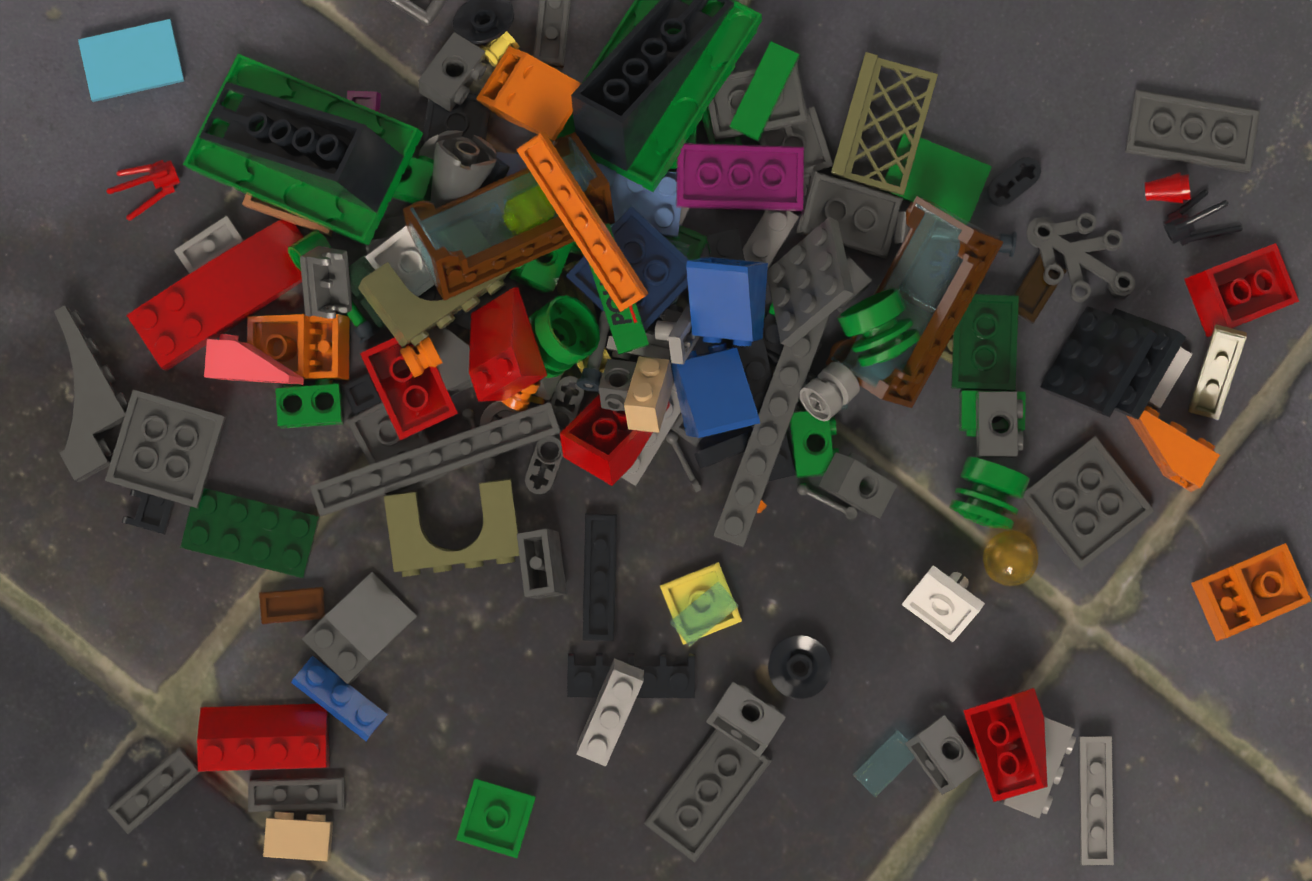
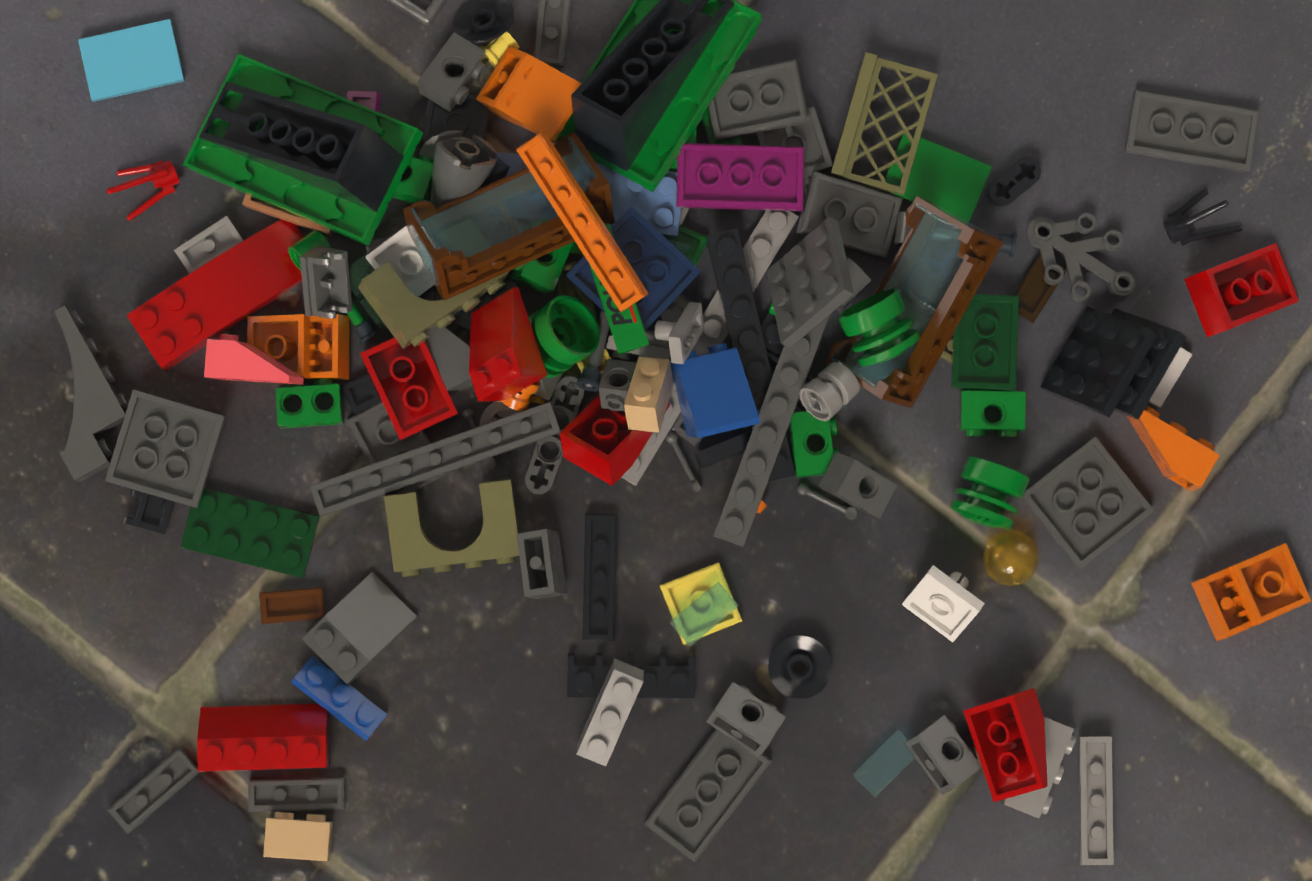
(421, 356): orange wheel -> none
(496, 818): green plate -> none
(527, 210): clear neon green brick -> none
(727, 299): blue slope -> none
(764, 91): green tile -> none
(988, 442): dark grey brick -> none
(1169, 189): red cone -> none
(1217, 372): tile -> none

